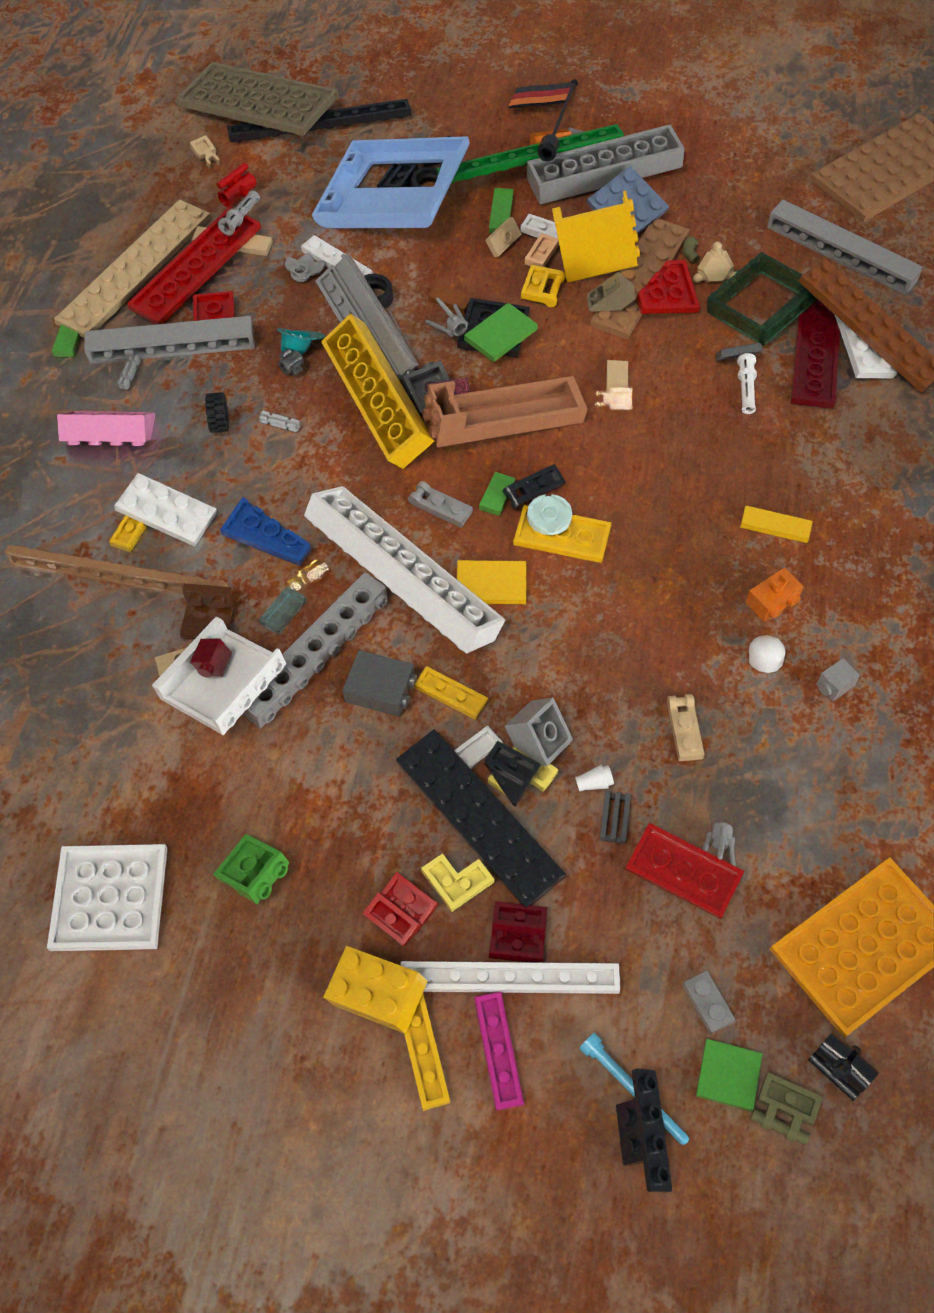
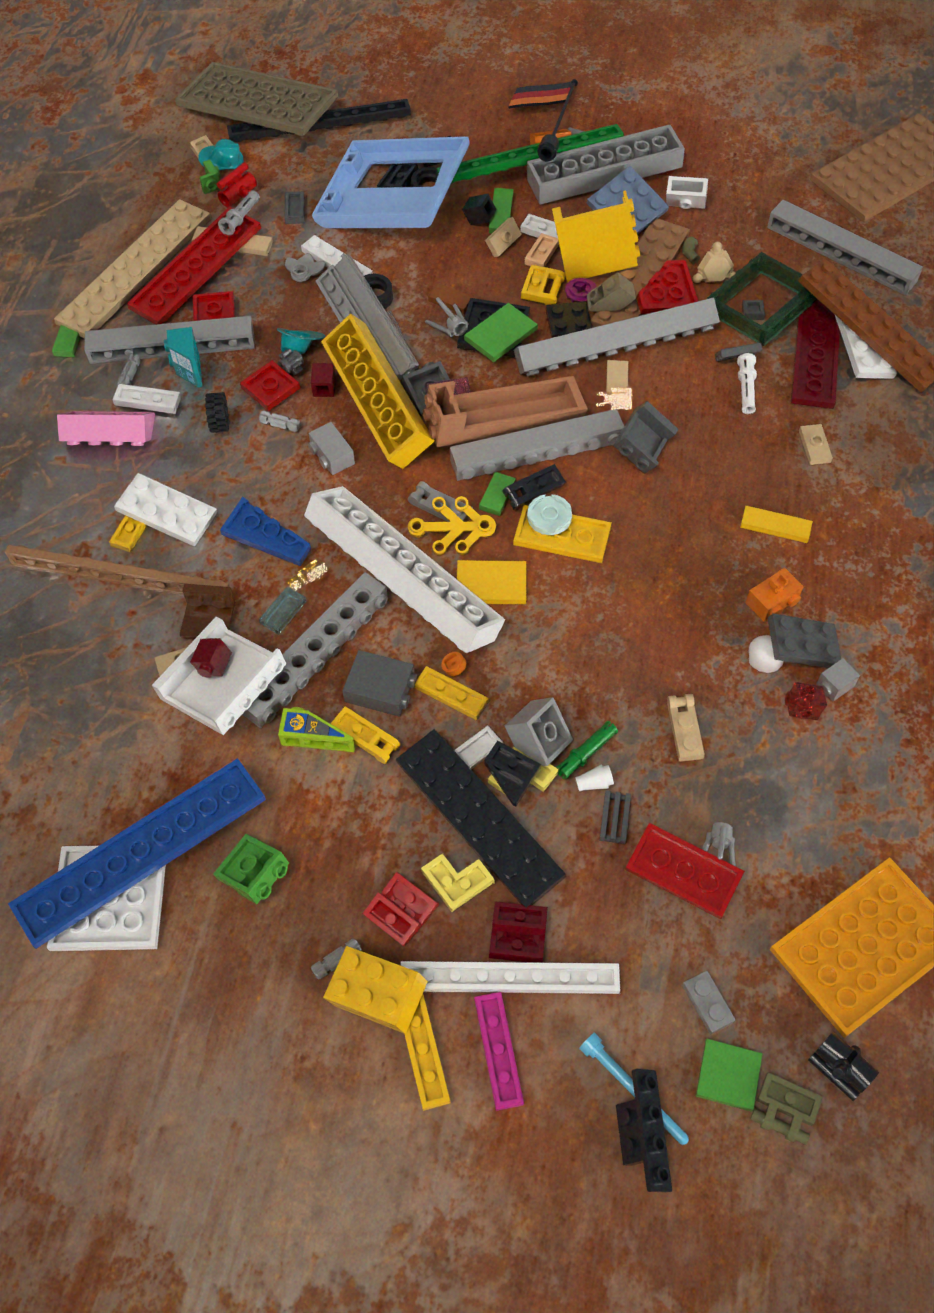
(135, 853): none -> blue plate
(147, 398): none -> white plate
(184, 354): none -> teal slope
(212, 176): none -> bright green bracket
(223, 154): none -> teal piece
(270, 385): none -> red plate
(294, 207): none -> dark grey tile
(307, 730): none -> lime slope
(323, 379): none -> dark red brick
(331, 448): none -> light grey brick
(331, 960): none -> light grey axle
(366, 734): none -> yellow plate
(453, 664): none -> orange tile
(455, 526): none -> yellow plant
(479, 209): none -> black brick
(535, 444): none -> light grey brick
(567, 318): none -> black plate
(579, 285): none -> magenta gear
(580, 755): none -> green pin
(616, 336): none -> light grey brick
(645, 436): none -> dark grey panel
(687, 192): none -> white brick
(753, 309): none -> dark grey tile
(804, 641): none -> dark grey plate
(806, 701): none -> clear red brick
(815, 444): none -> tan plate

